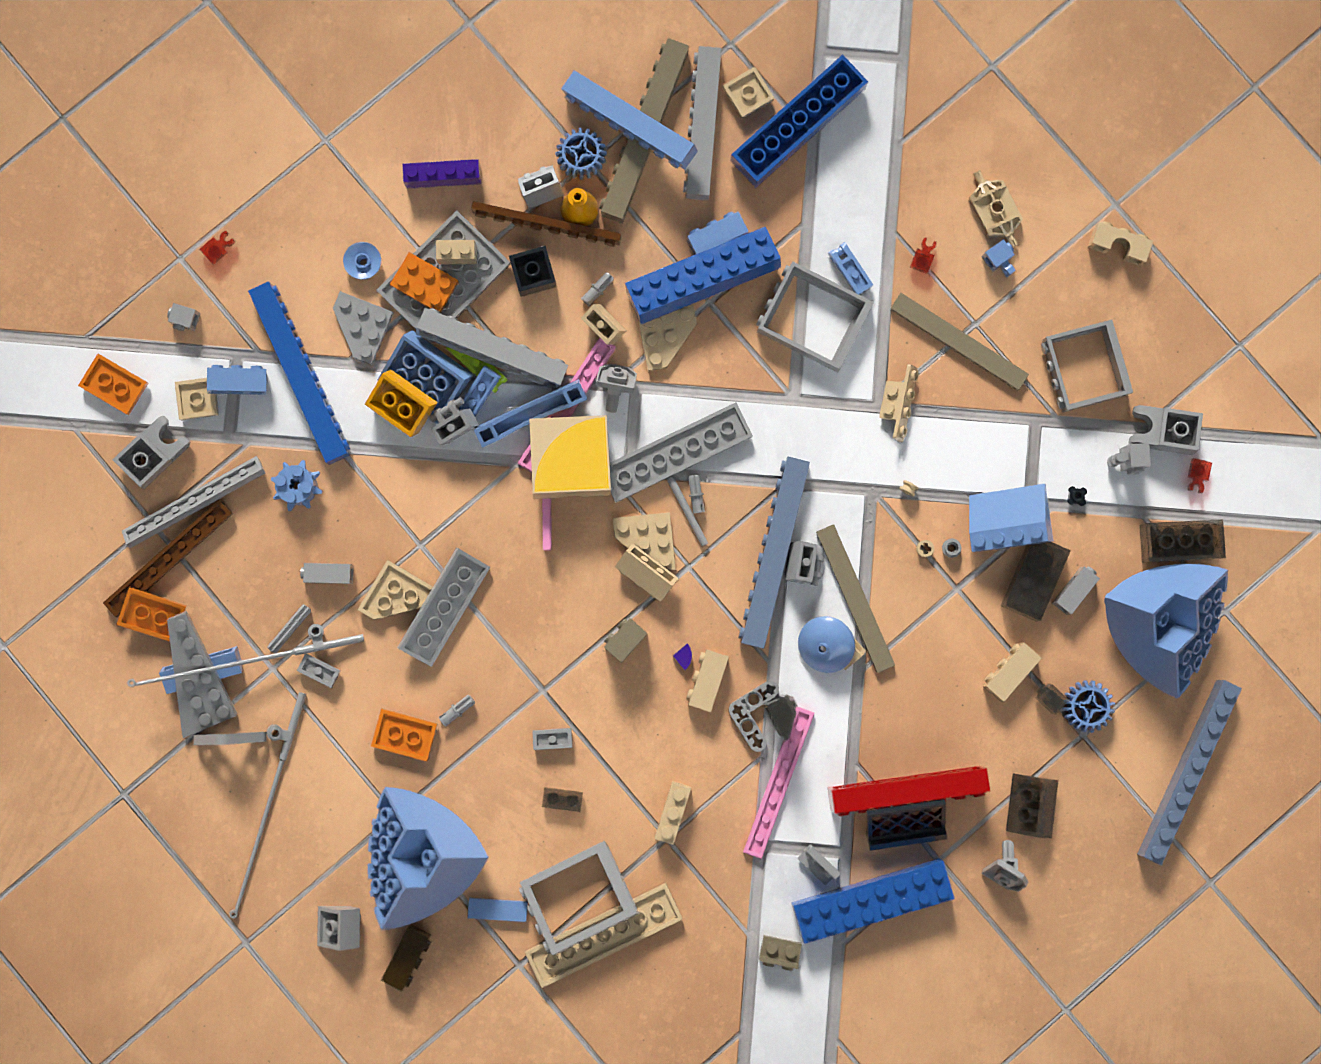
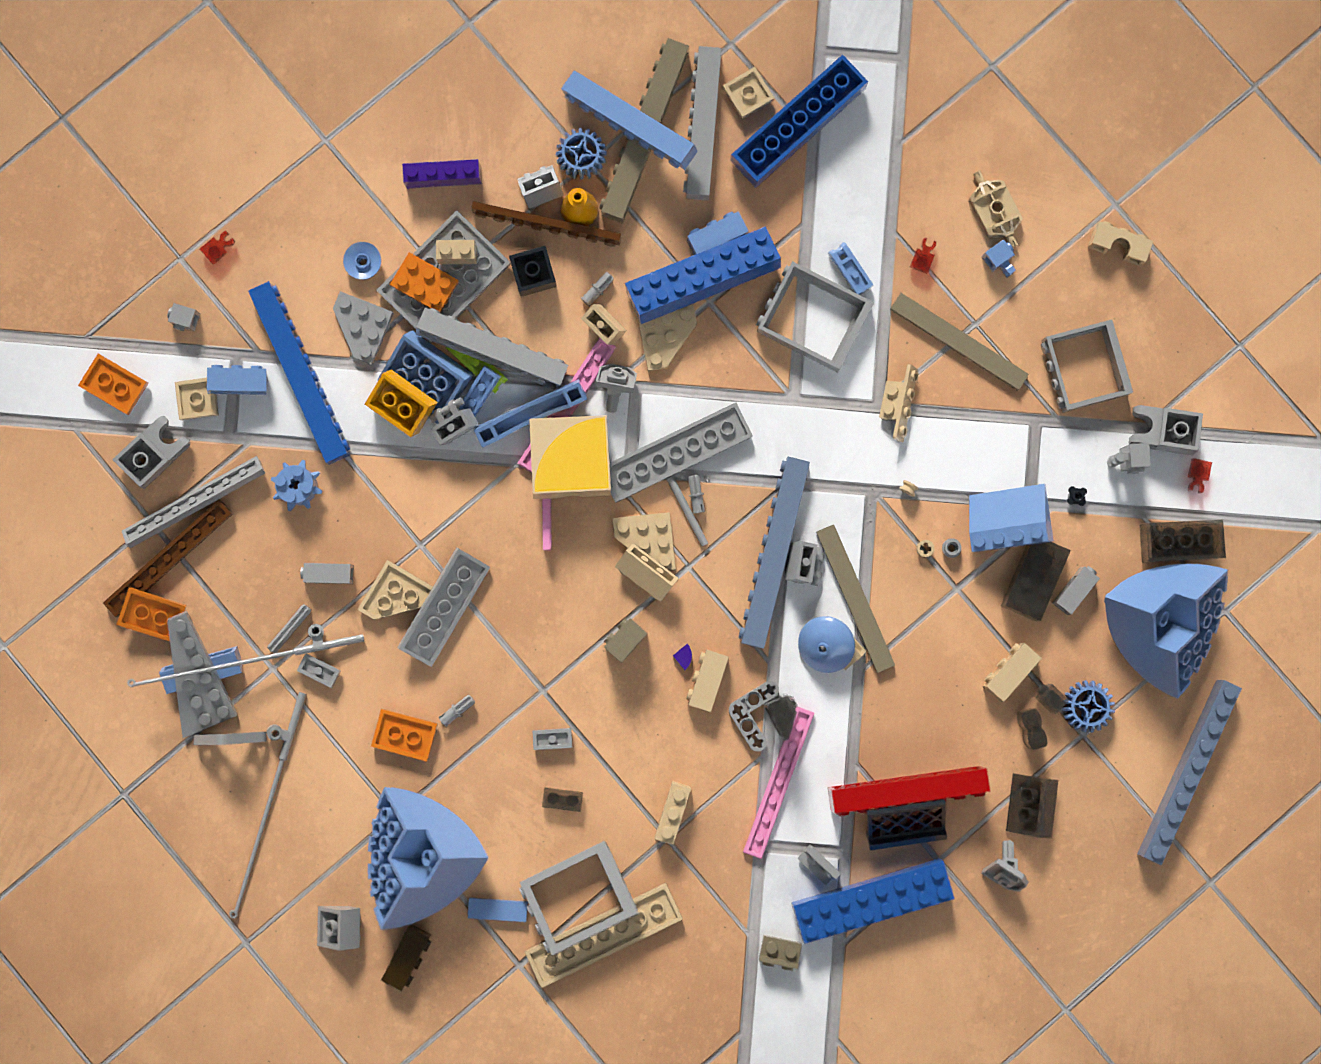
(1031, 722): none -> clear smoke brick

